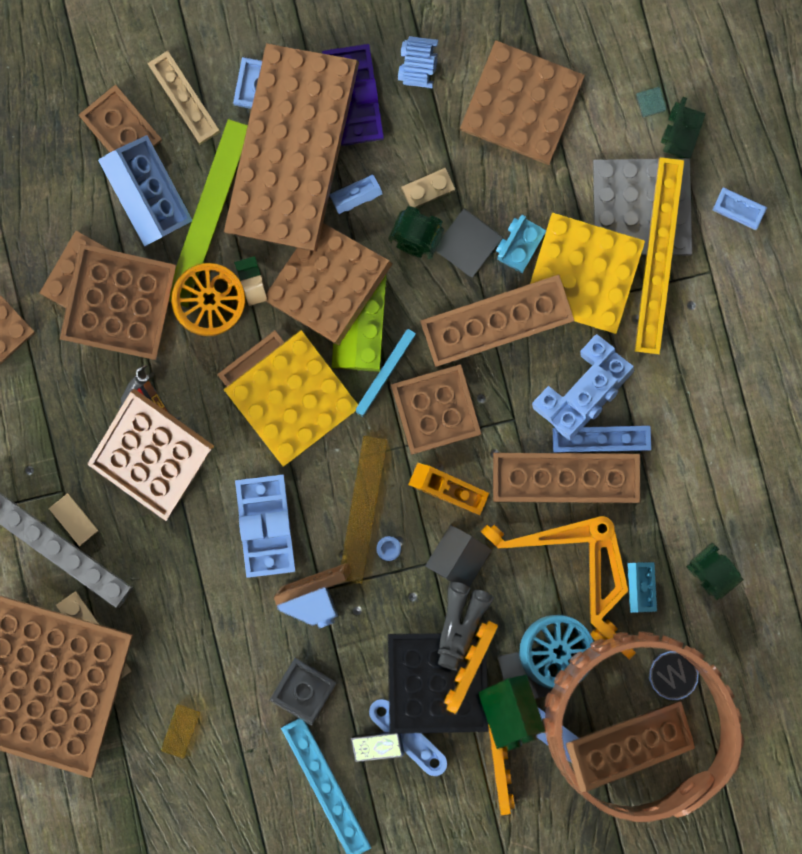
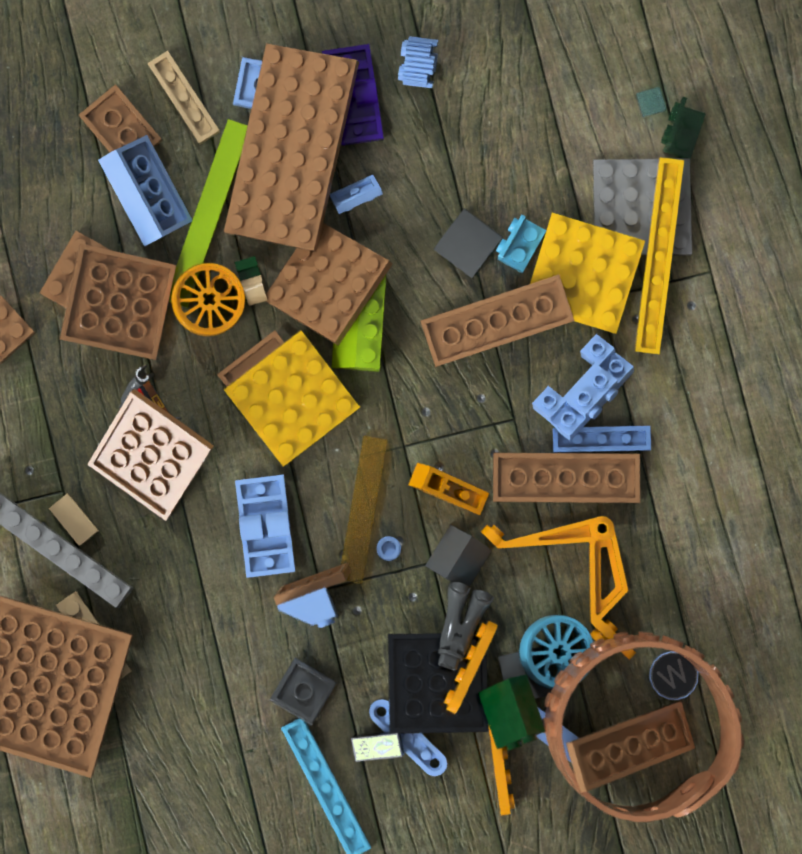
(180, 731): clear yellow tile -> none
(385, 372): medium azure tile -> none
(416, 233): clear green brick -> none
(428, 188): tan plate -> none
(436, 409): medium nougat plate -> none
(522, 102): medium nougat plate -> none
(642, 587): medium azure bracket -> none
(715, 572): clear green brick -> none
(739, 208): light blue plate -> none

